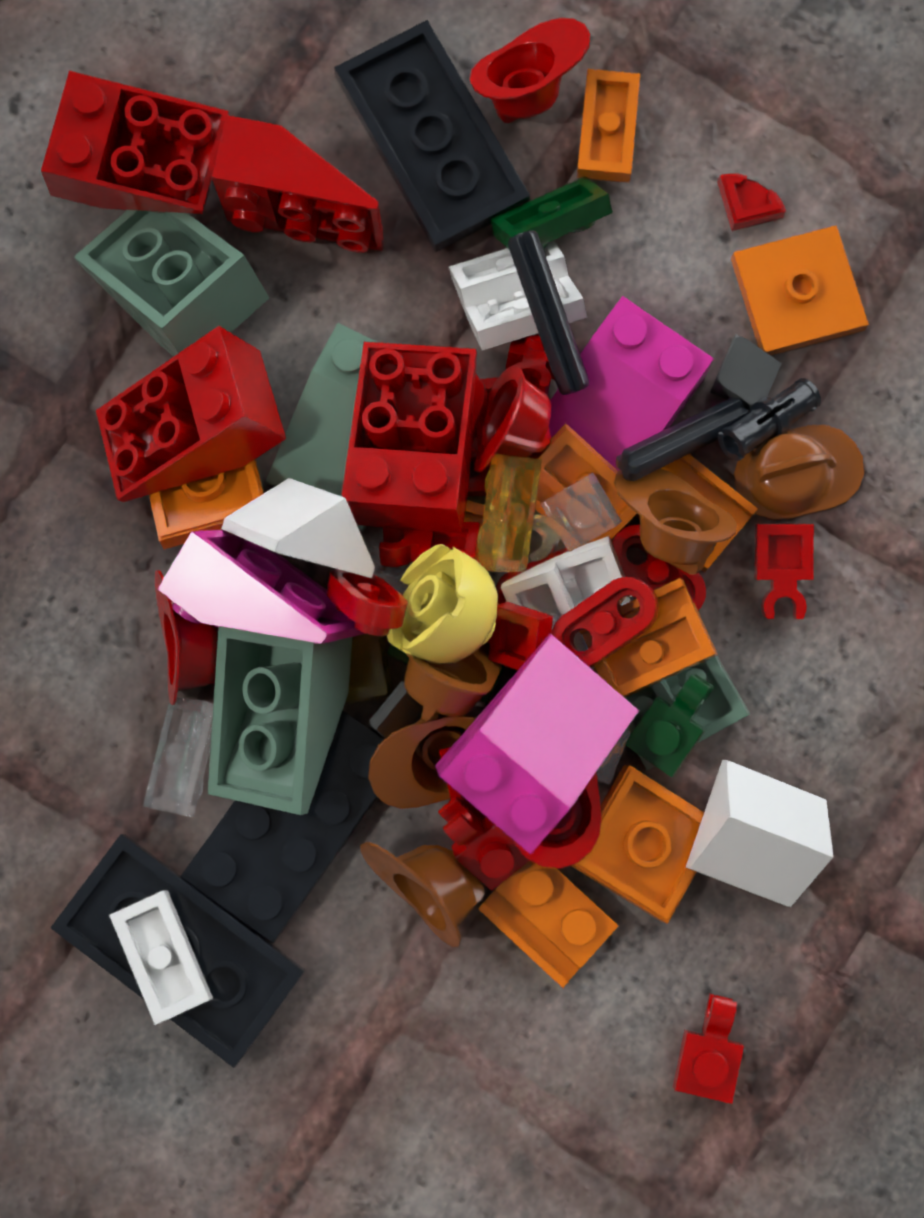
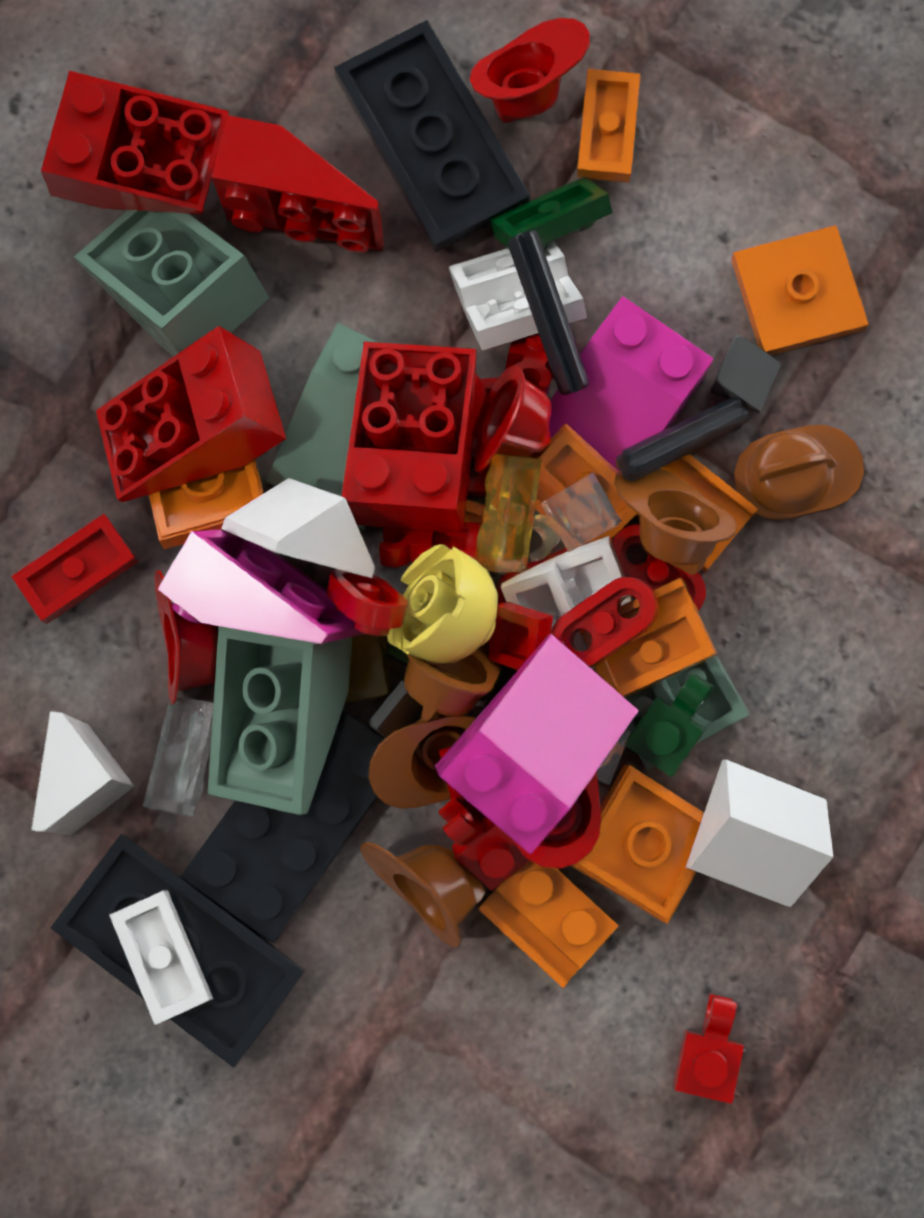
(74, 569): none -> red plate
(75, 777): none -> white slope
(748, 201): red tile -> none
(769, 418): black pin -> none
(784, 556): red plate -> none

